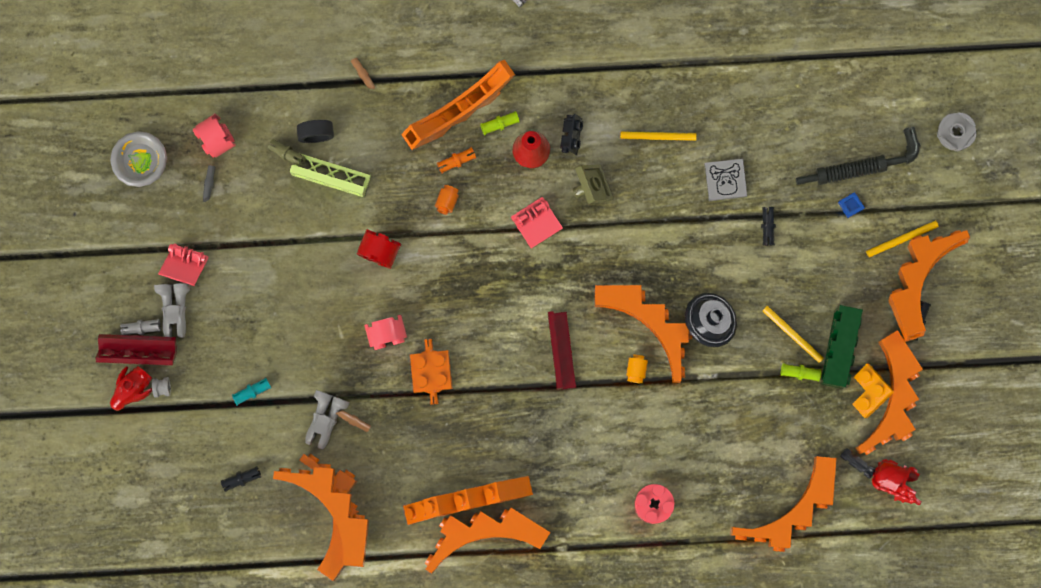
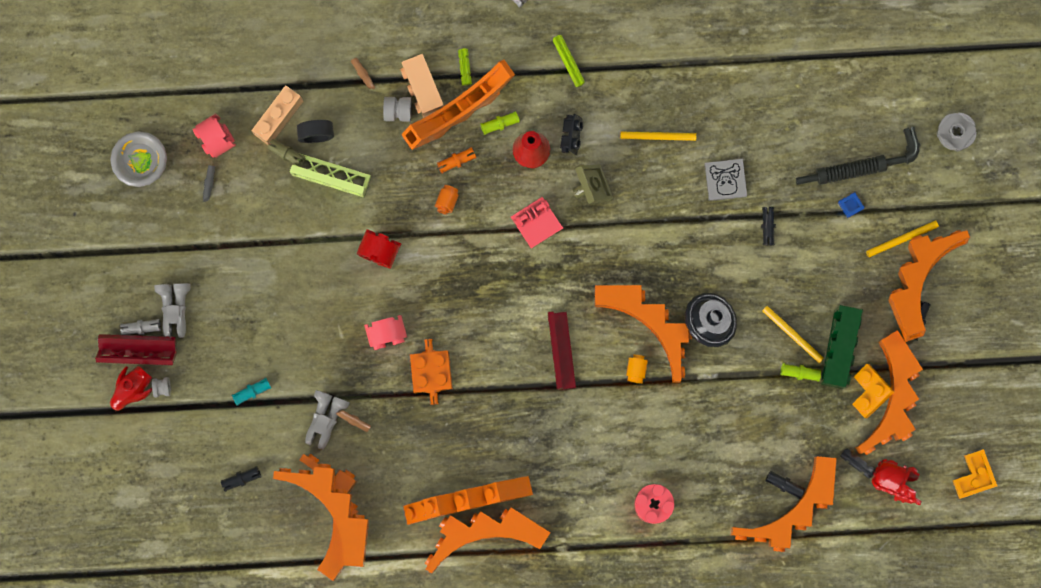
(183, 264): coral hinge -> none
(277, 115): none -> light nougat brick
(397, 109): none -> light grey wheel
(421, 85): none -> light nougat brick
(464, 67): none -> lime axle
(568, 60): none -> lime axle
(785, 484): none -> black pin
(980, 476): none -> light orange plate

